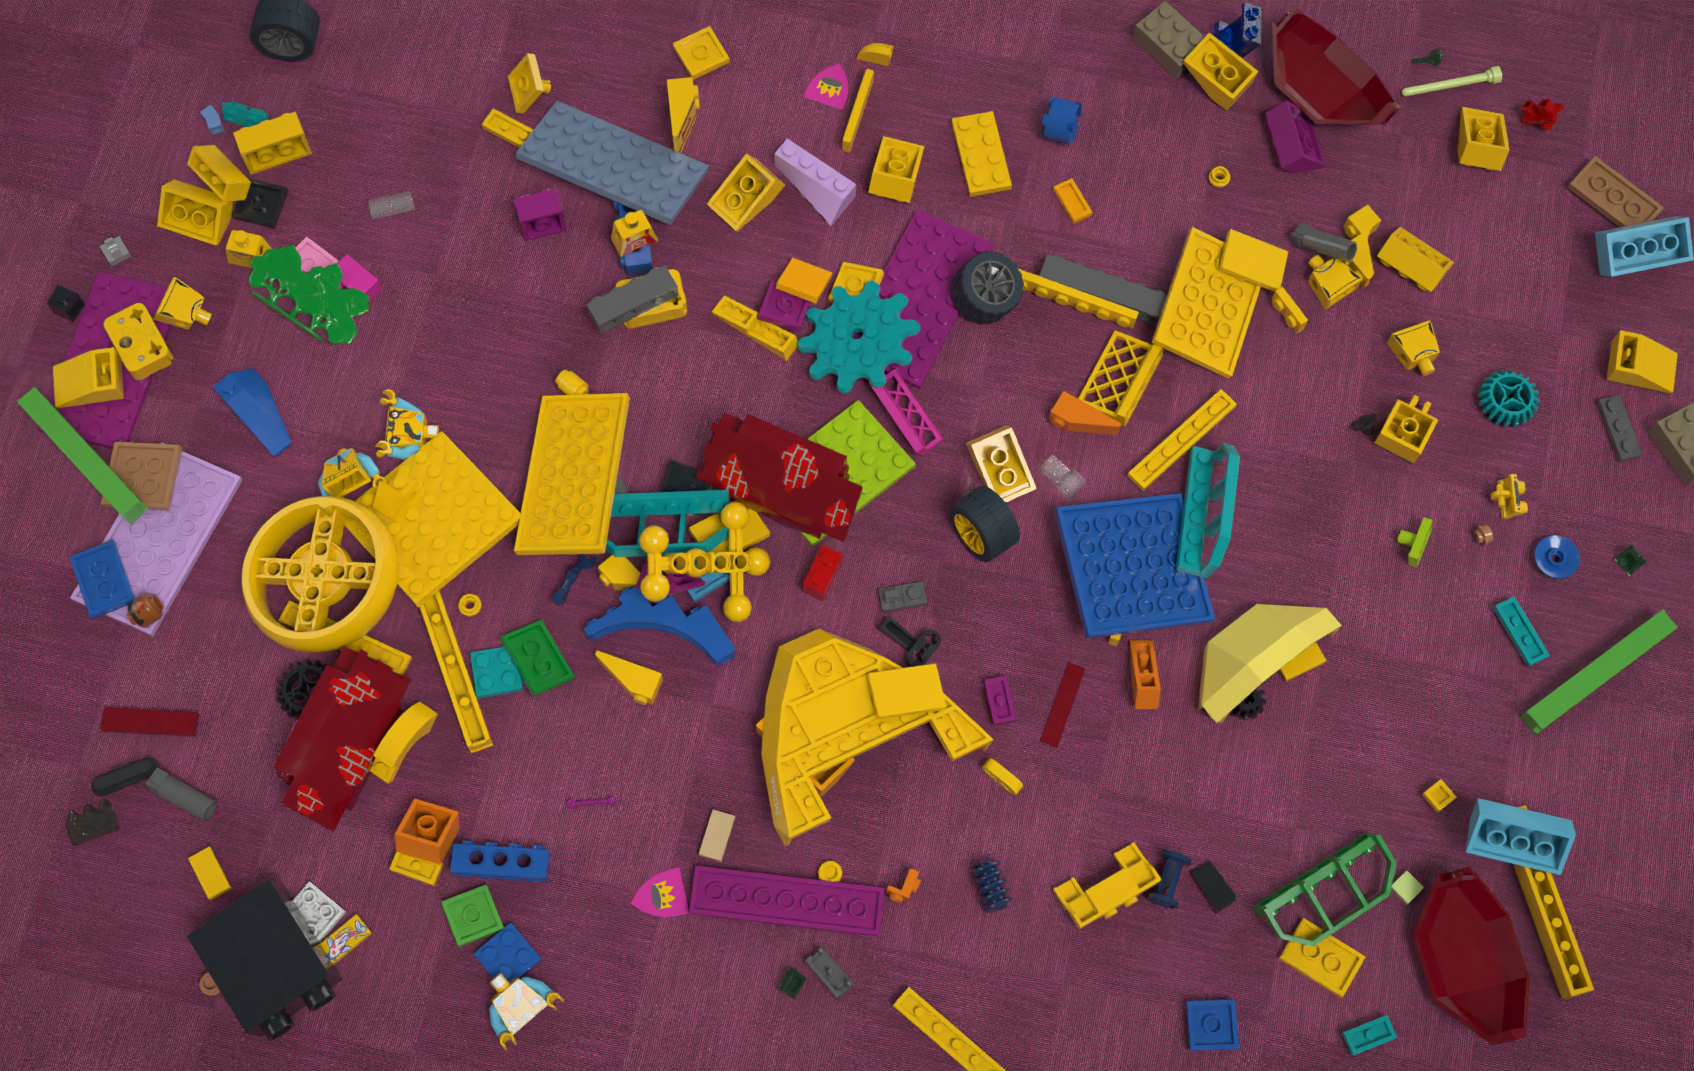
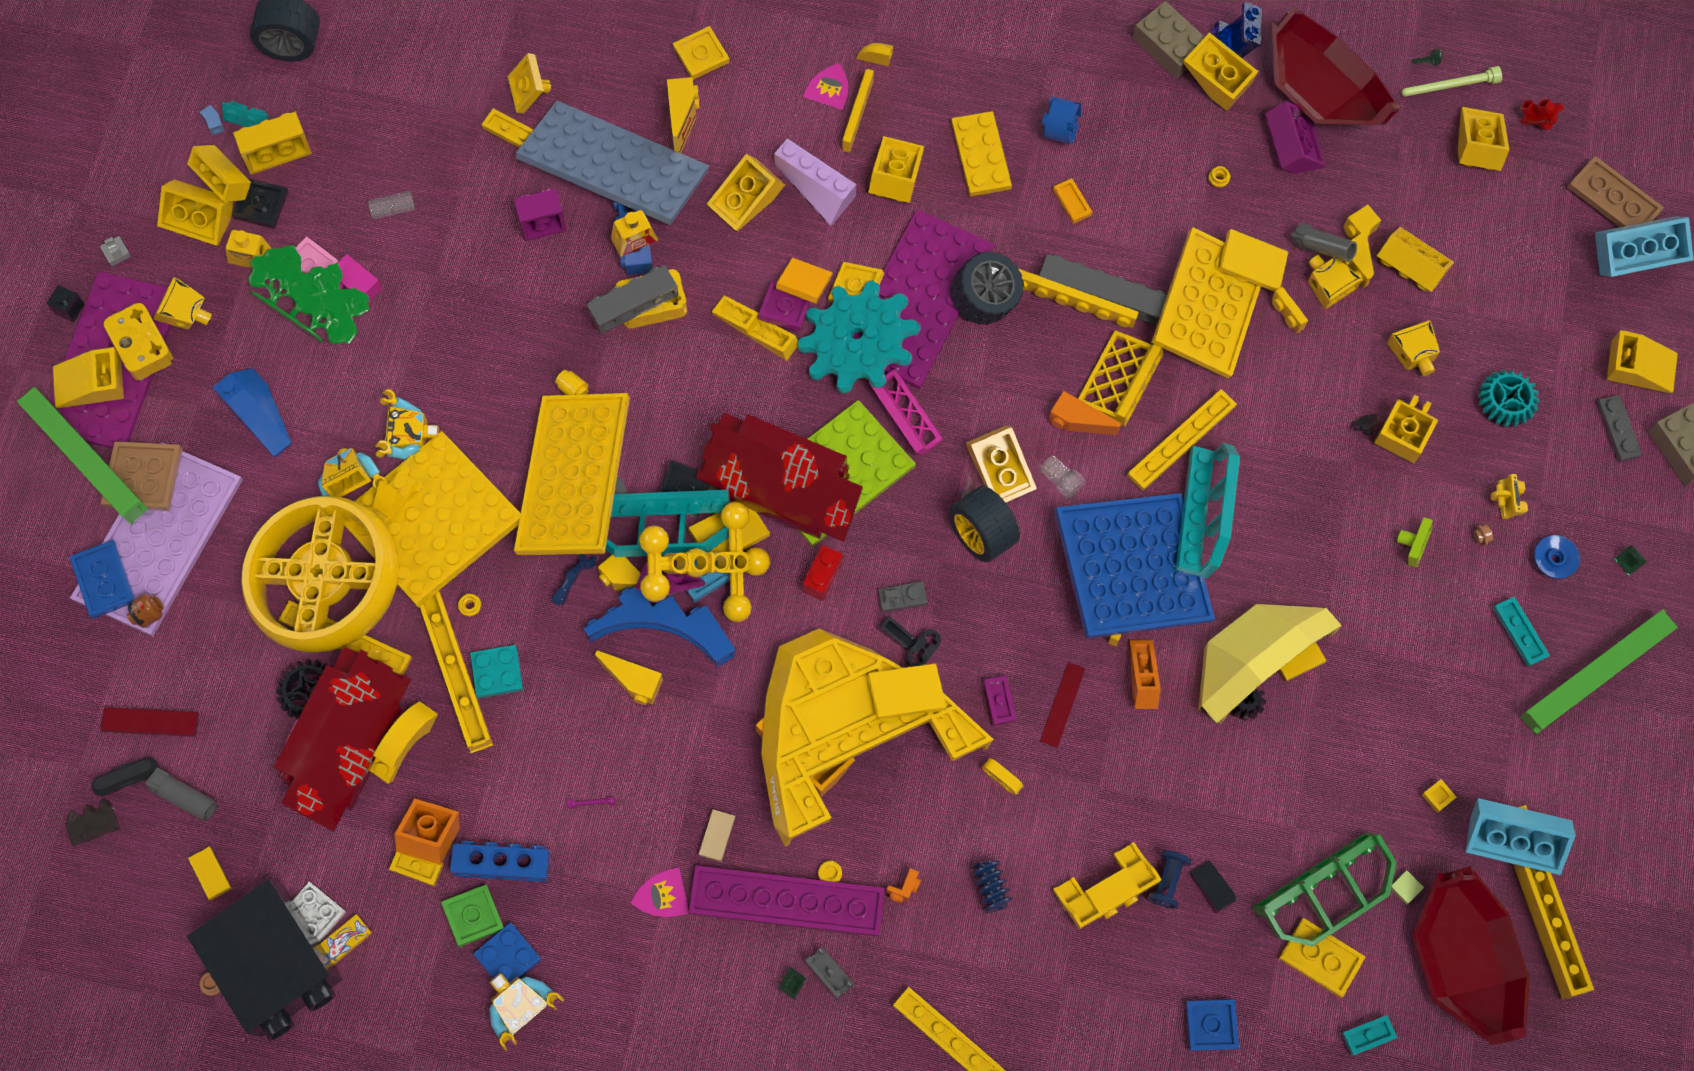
(537, 658): green tile -> none

